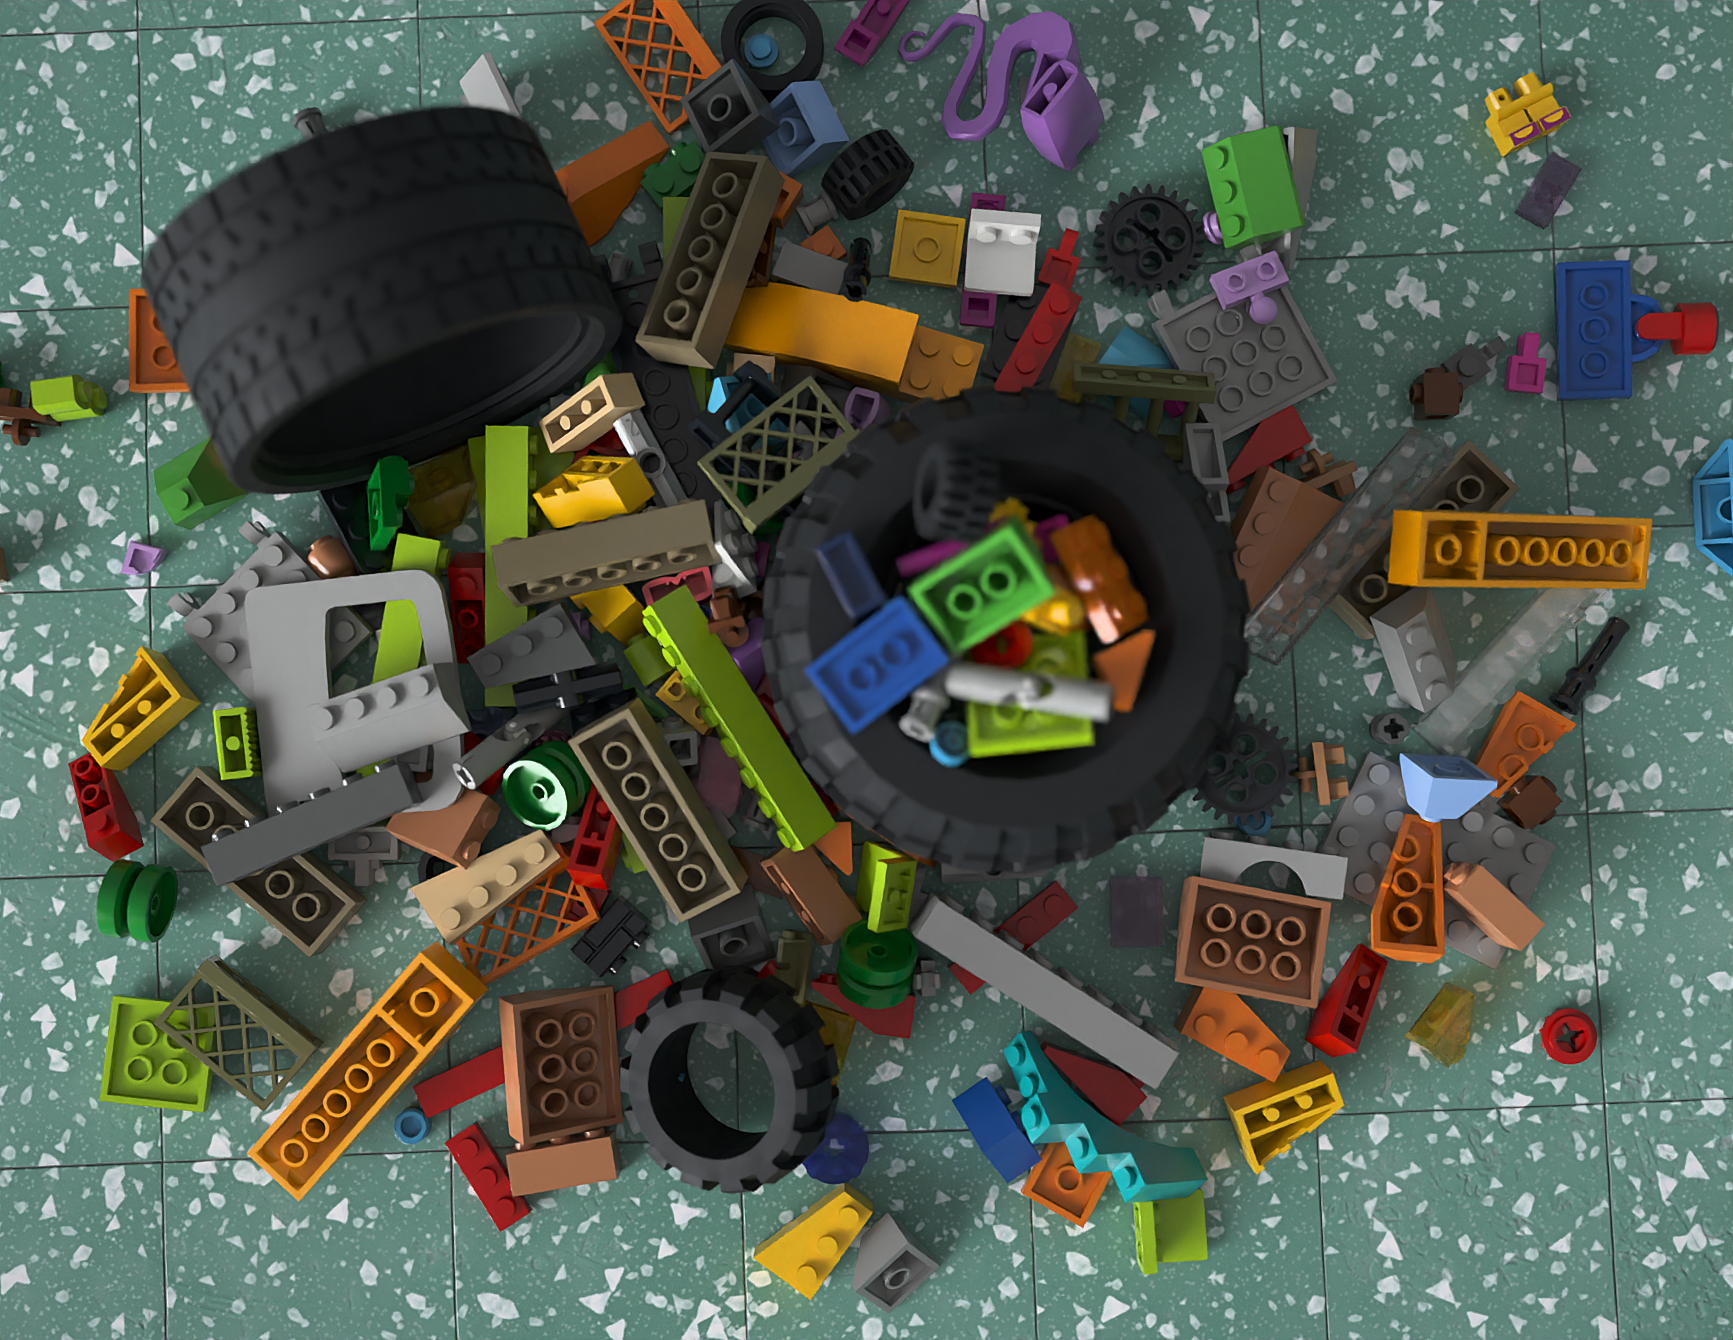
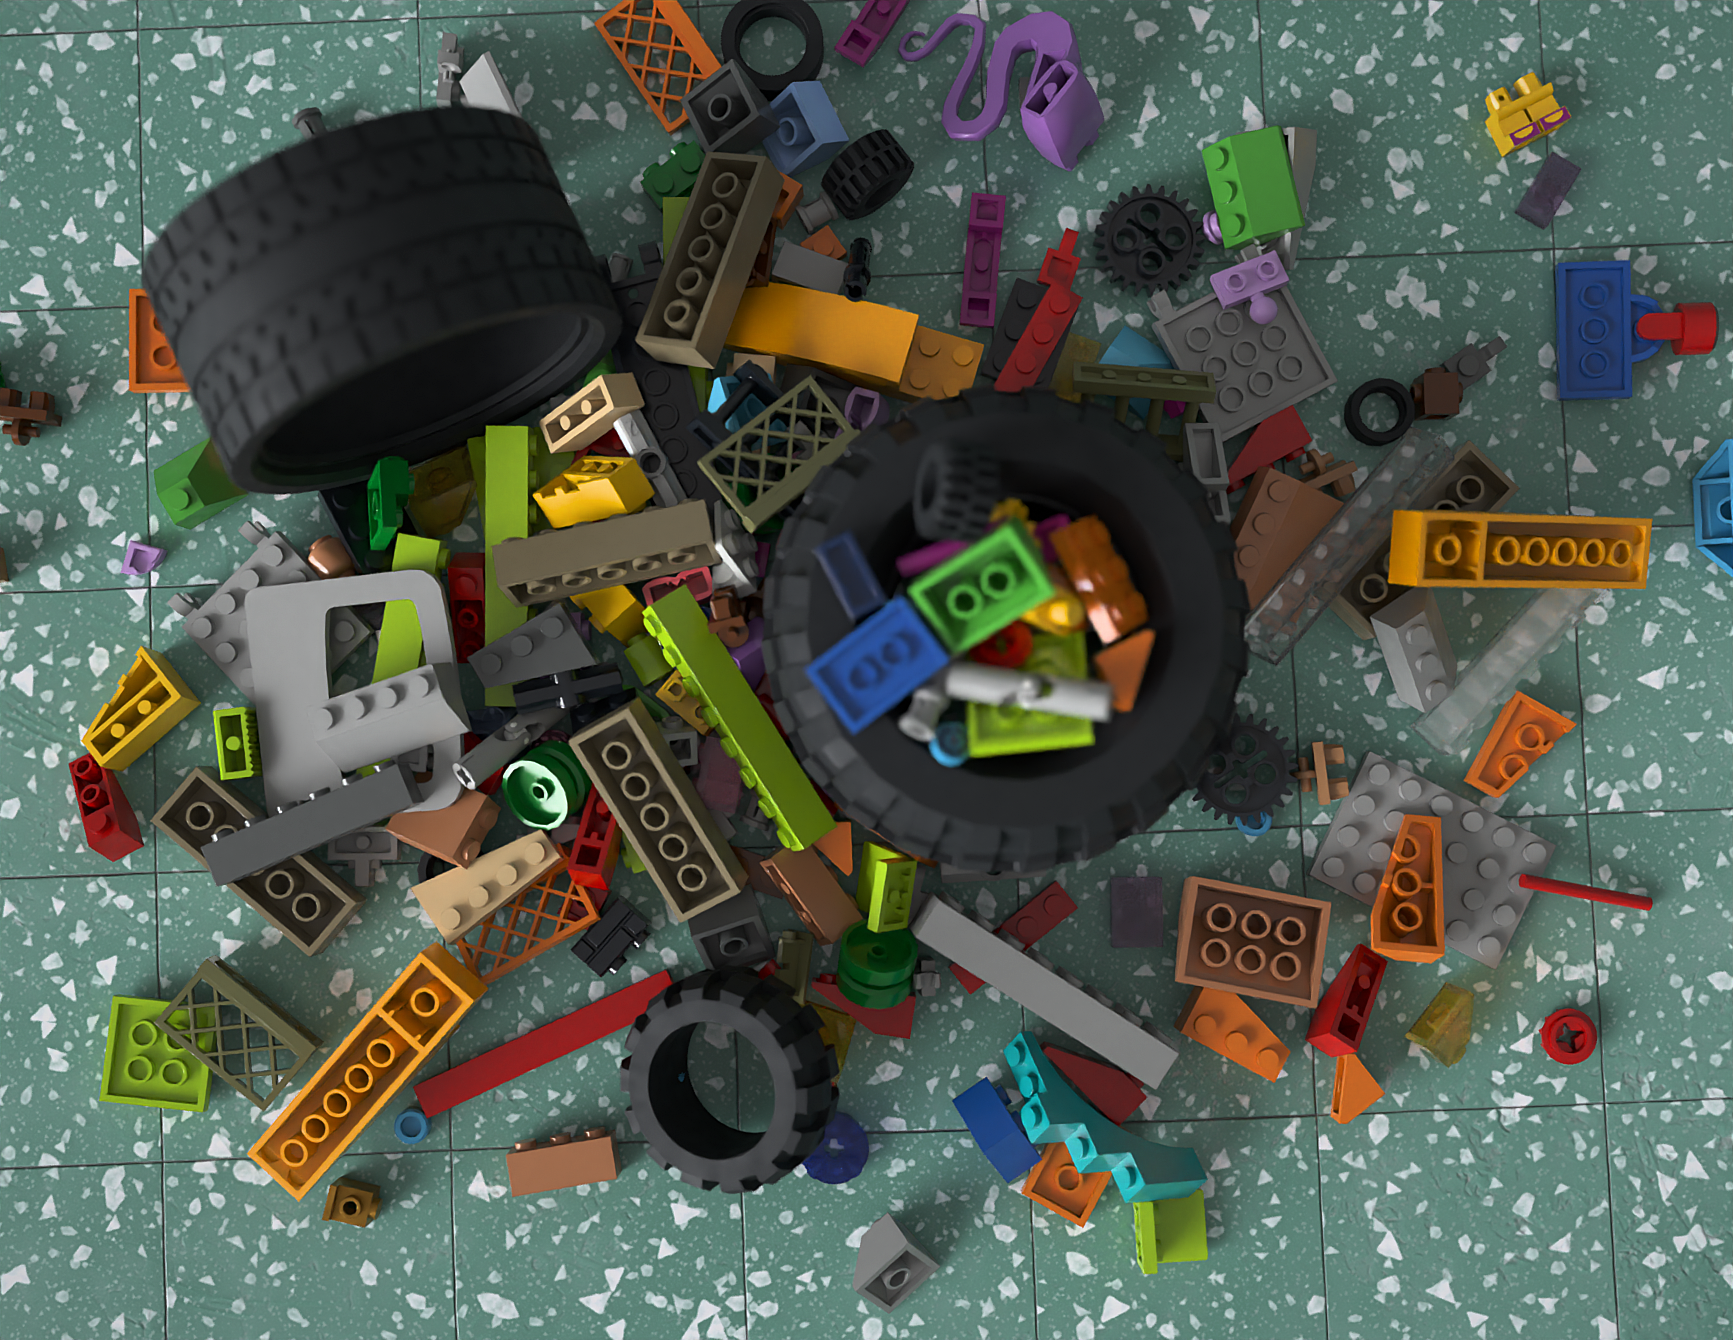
(68, 398): lime brick -> none
(136, 900): green wheel -> none
(361, 1193): none -> pearl gold brick
(449, 63): none -> light grey hinge
(487, 1176): red plate -> none
(560, 1062): nougat slope -> none
(609, 177): orange wedge -> none
(761, 51): dark azure plate -> none
(816, 1240): yellow wedge -> none
(927, 249): yellow plate -> none
(1001, 252): white bracket -> none
(1277, 1113): yellow wedge -> none
(1319, 873): light grey arch -> none
(1353, 1089): none -> orange slope
(1400, 396): none -> black tyre
(1401, 728): dark grey bush -> none
(1443, 785): light blue slope -> none
(1490, 905): nougat brick -> none
(1525, 371): dark pink plate -> none
(1530, 801): reddish brown brick -> none
(1585, 681): black pin -> none
(1585, 892): none -> red bar

